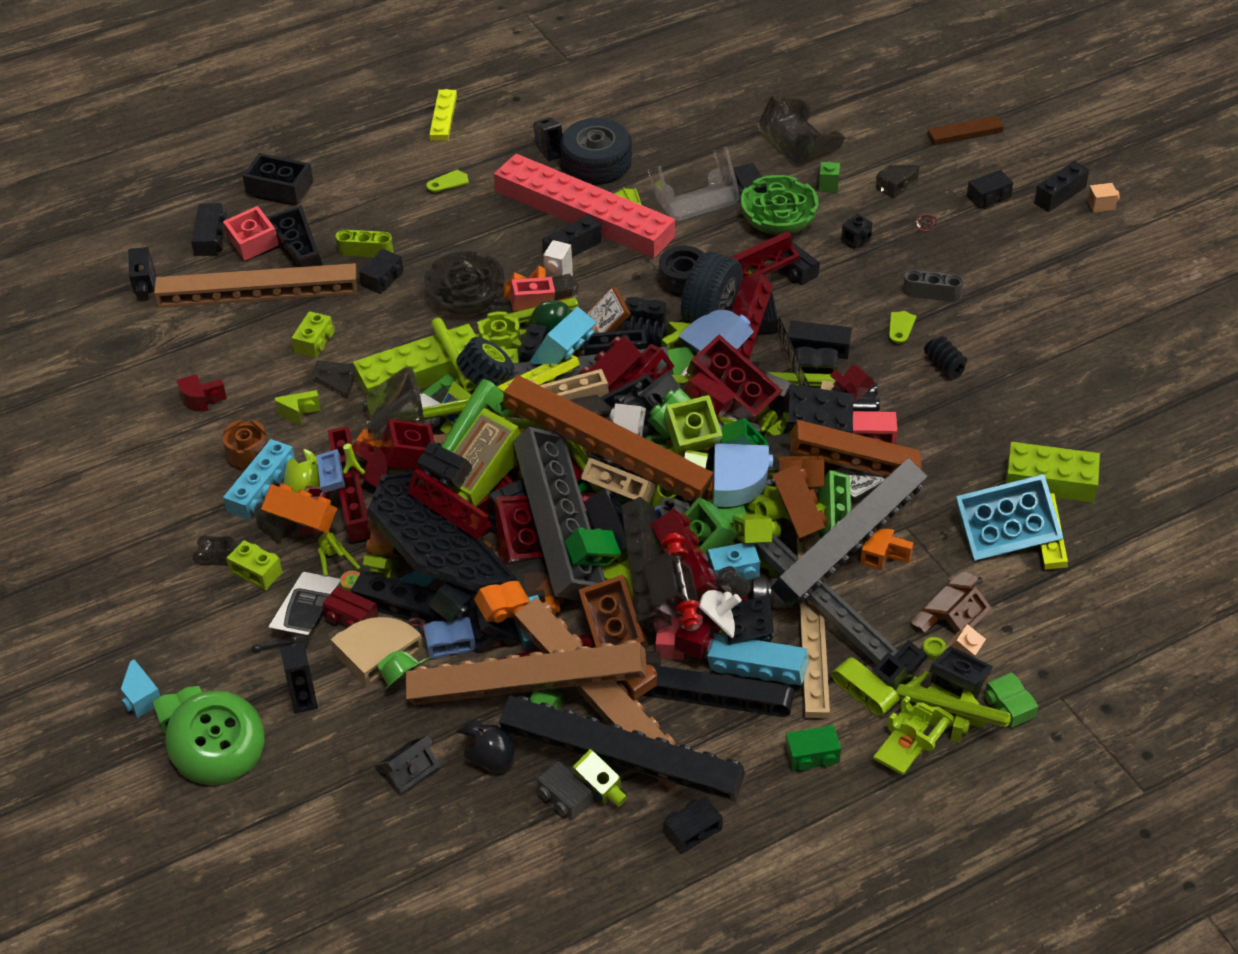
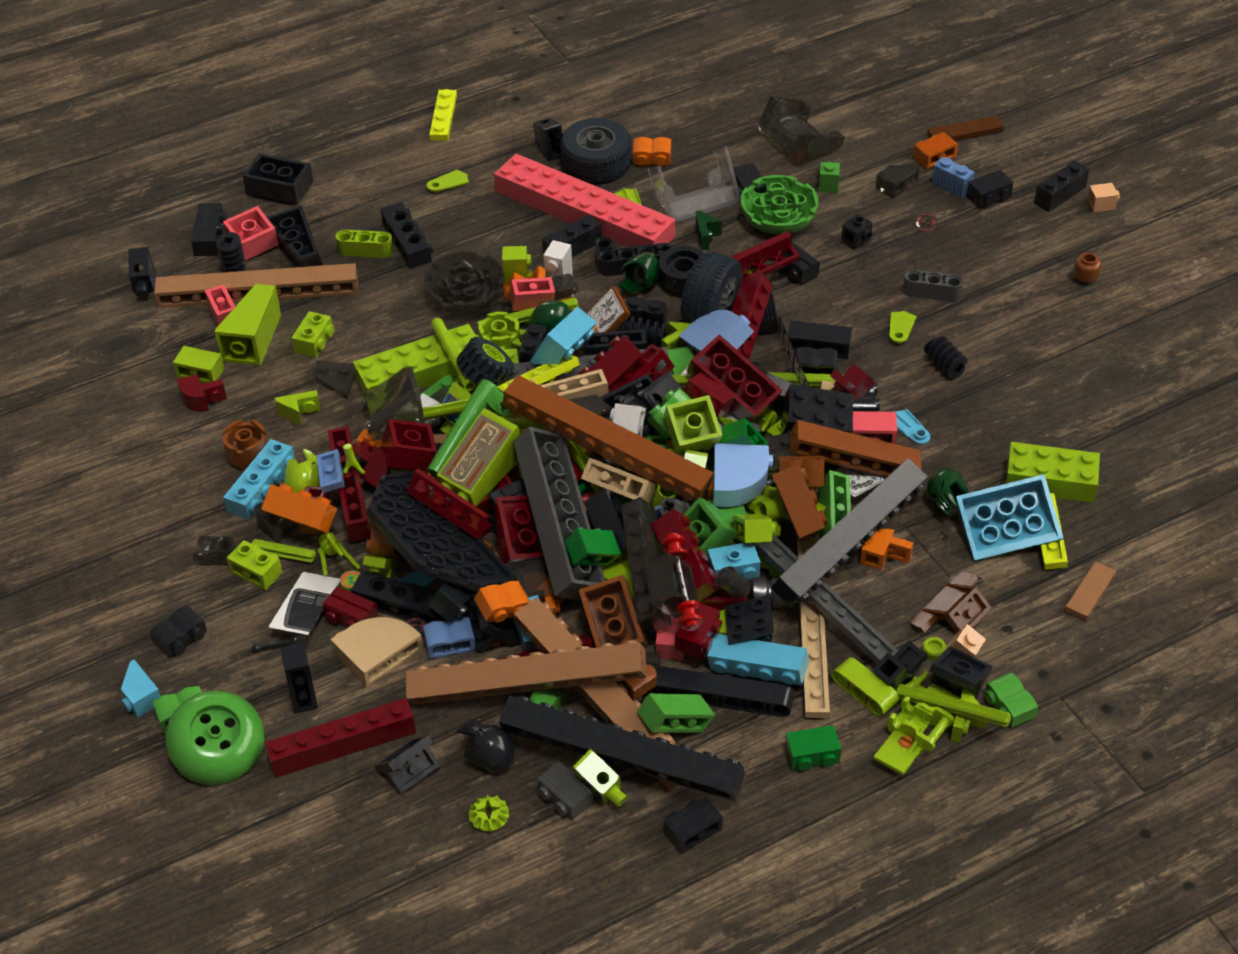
(178, 631): none -> black brick
(204, 363): none -> lime brick
(219, 303): none -> coral brick
(231, 252): none -> black piece
(249, 326): none -> lime slope
(287, 551): none -> lime axle
(340, 737): none -> dark red brick
(381, 271): black brick -> none
(396, 665): bright green piece -> none
(406, 235): none -> black brick
(444, 465): black brick -> none
(498, 817): none -> lime gear
(516, 260): none -> lime brick
(611, 260): none -> black beam
(639, 273): none -> dark green helmet
(651, 151): none -> orange brick
(675, 713): none -> bright green brick
(707, 228): none -> dark green slope
(718, 608): white shield -> none
(911, 427): none -> medium azure piece
(933, 149): none -> orange brick
(944, 487): none -> dark green helmet
(952, 176): none -> medium blue brick
(1087, 267): none -> dark orange head
(1090, 591): none -> medium nougat tile

